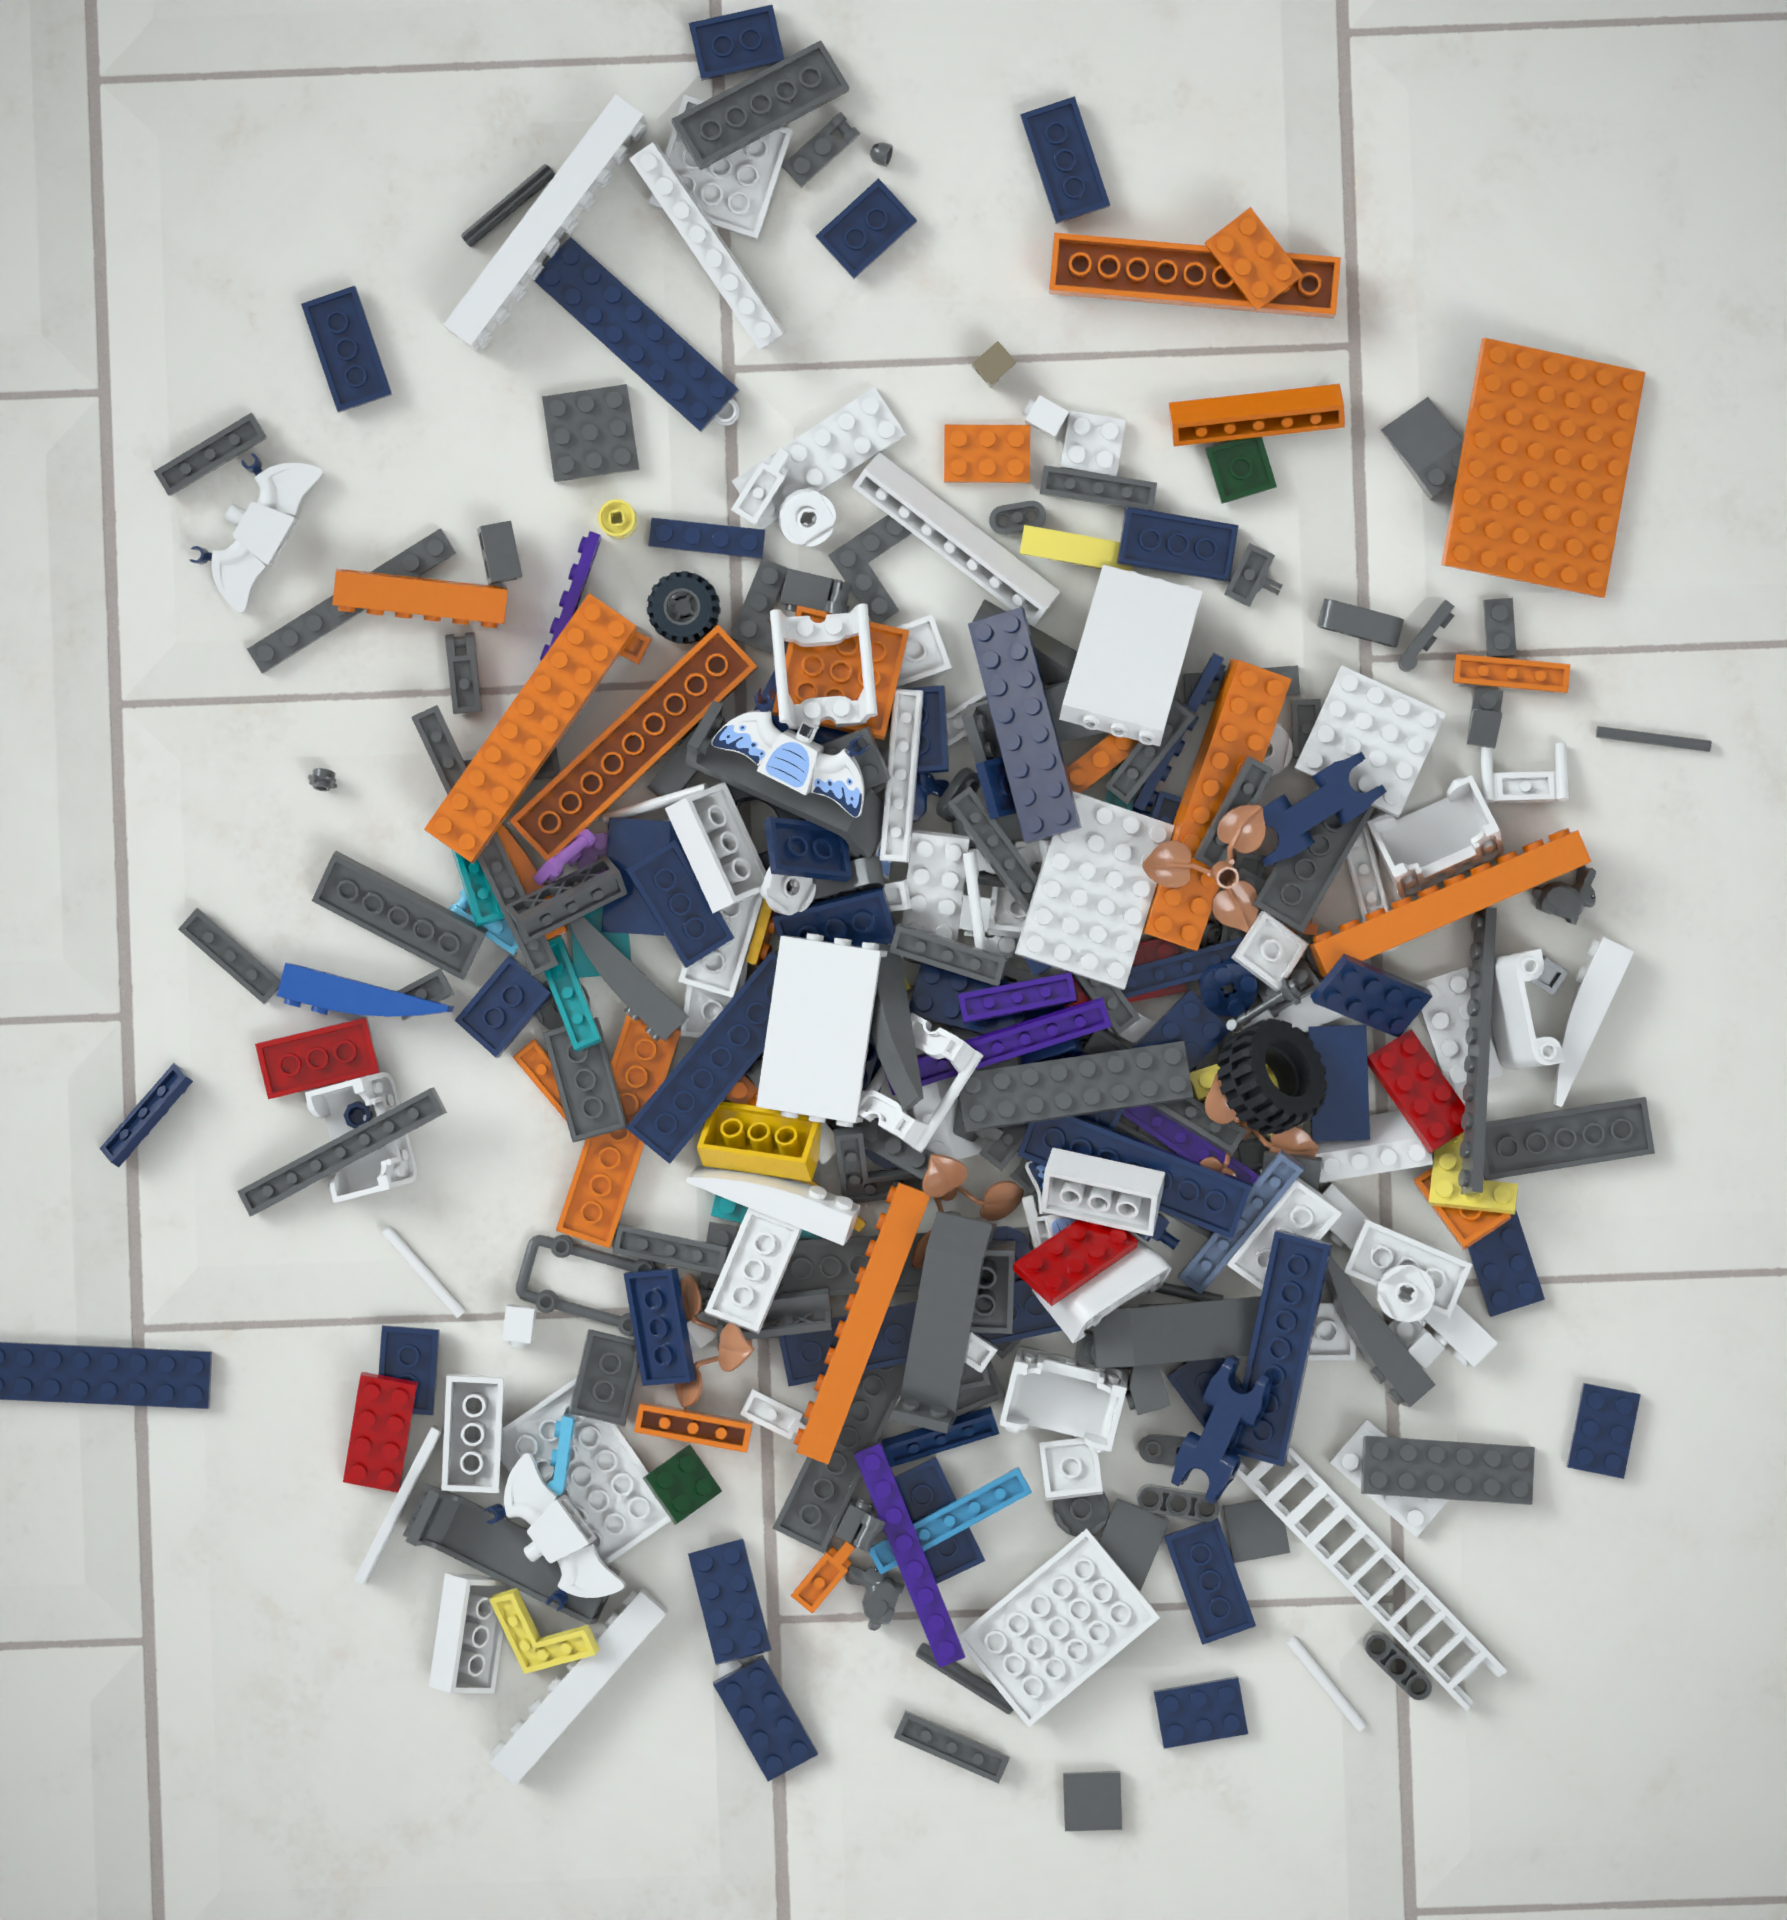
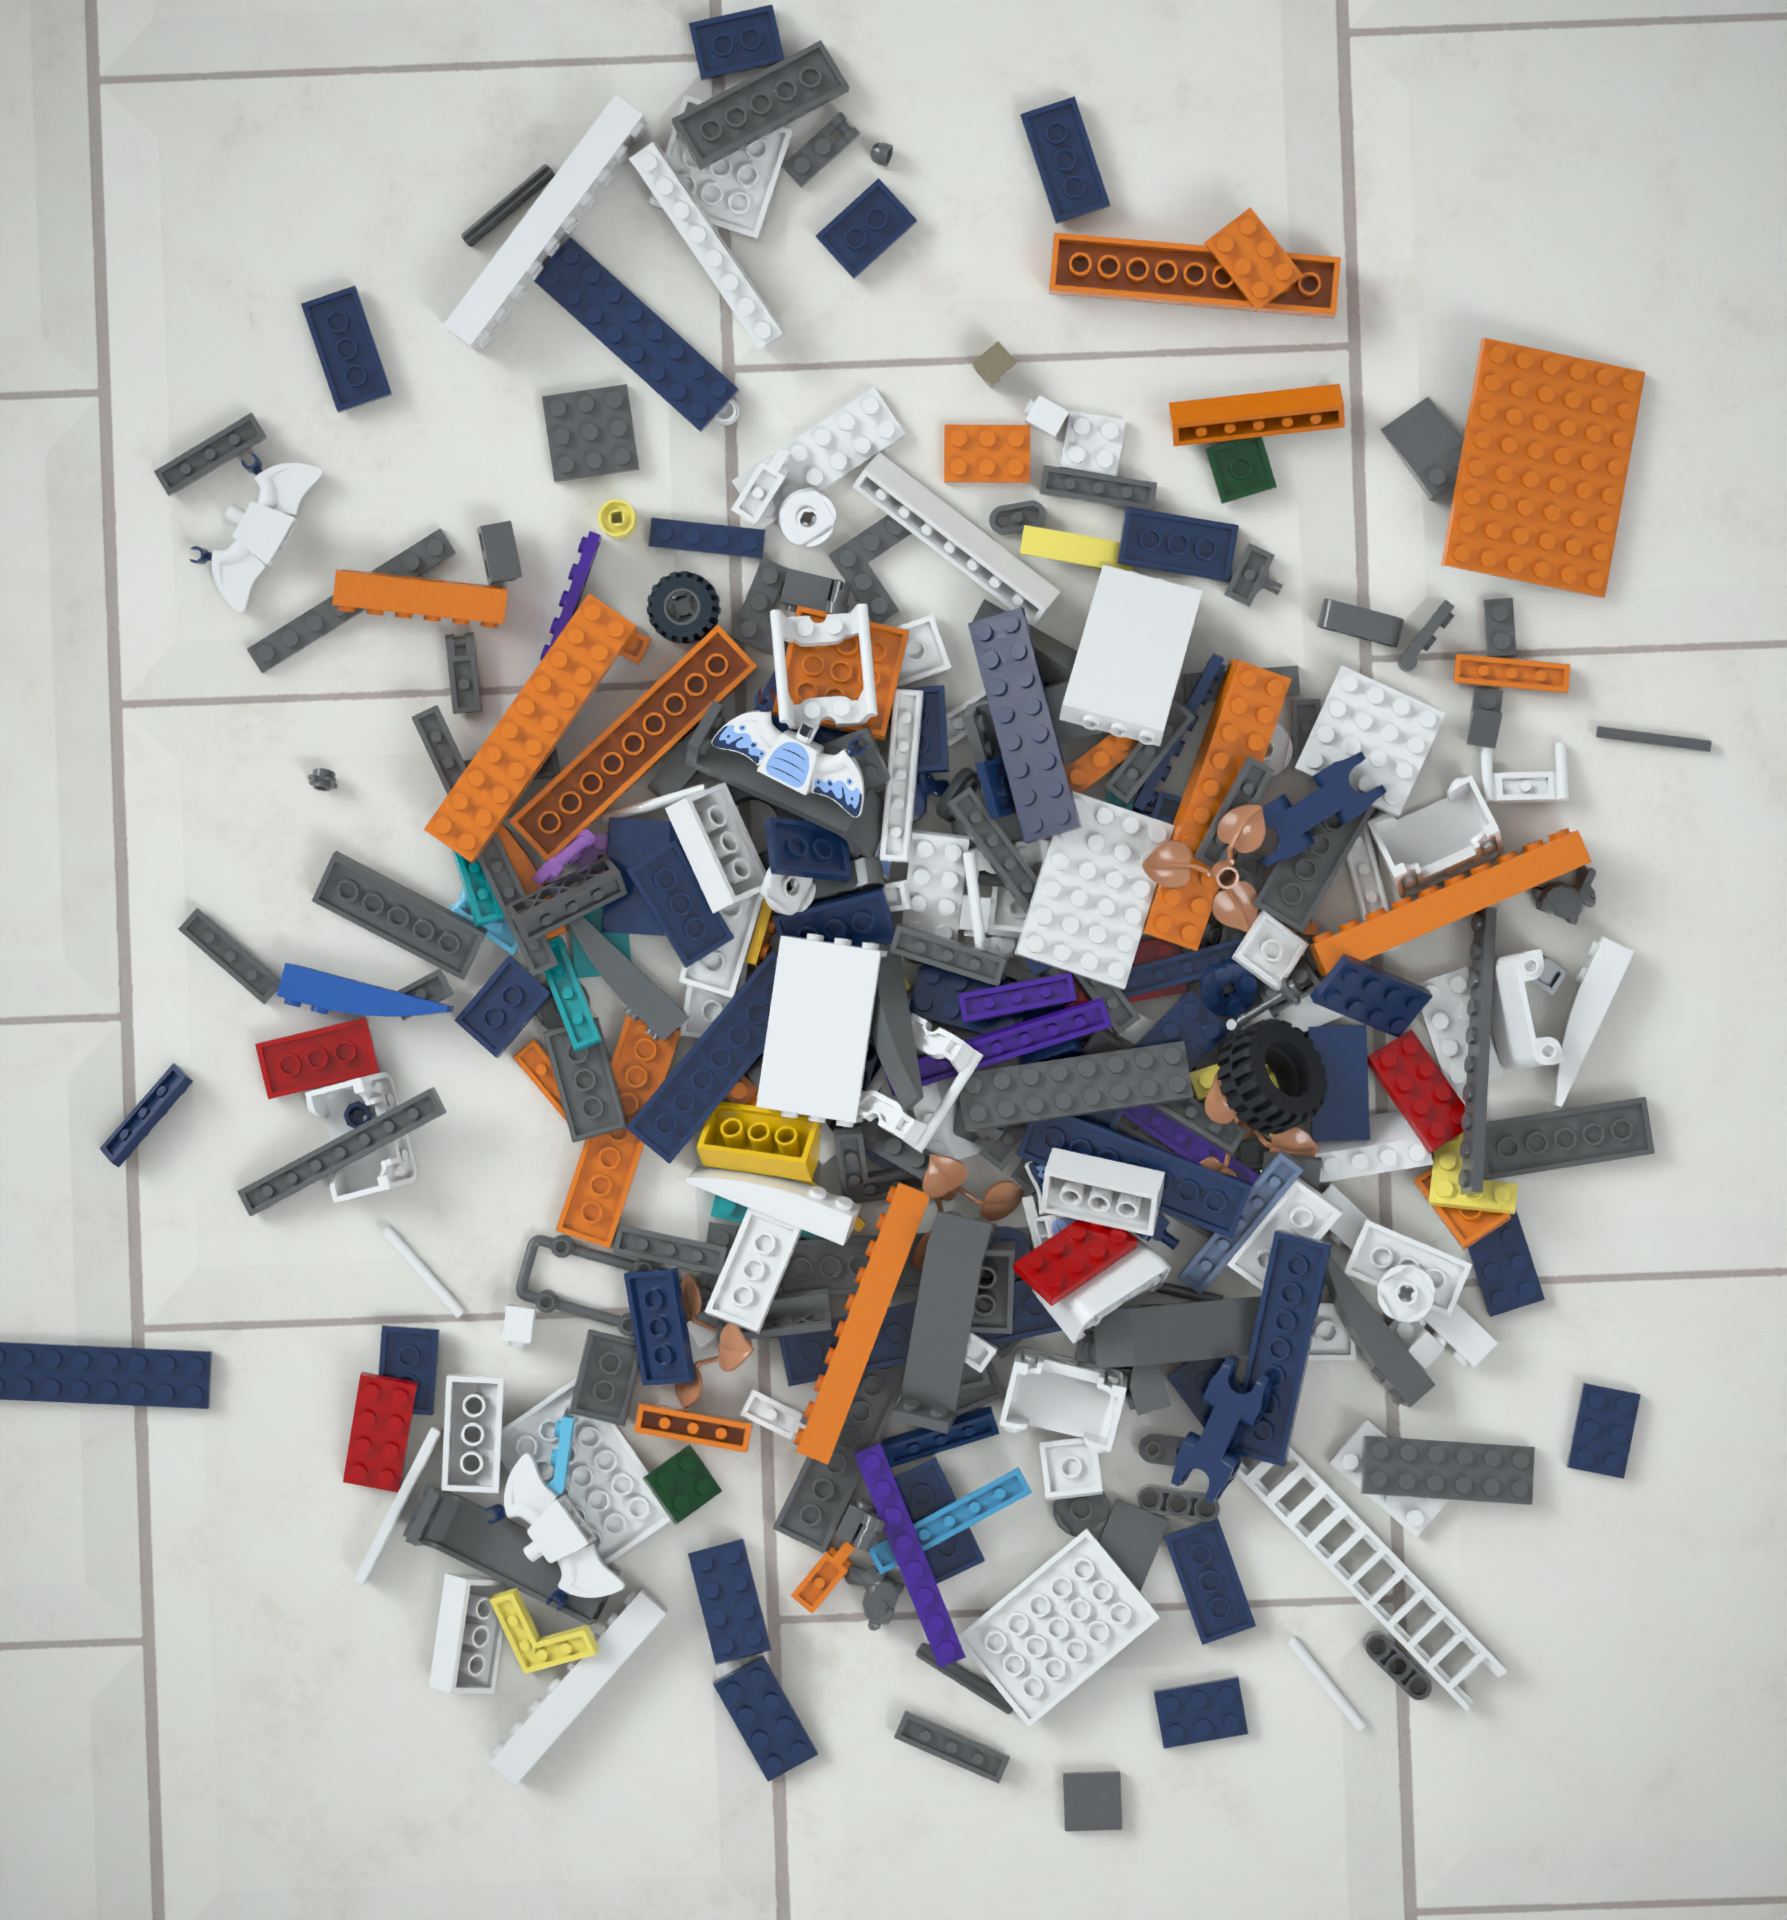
(1255, 1531): dark grey tile -> none

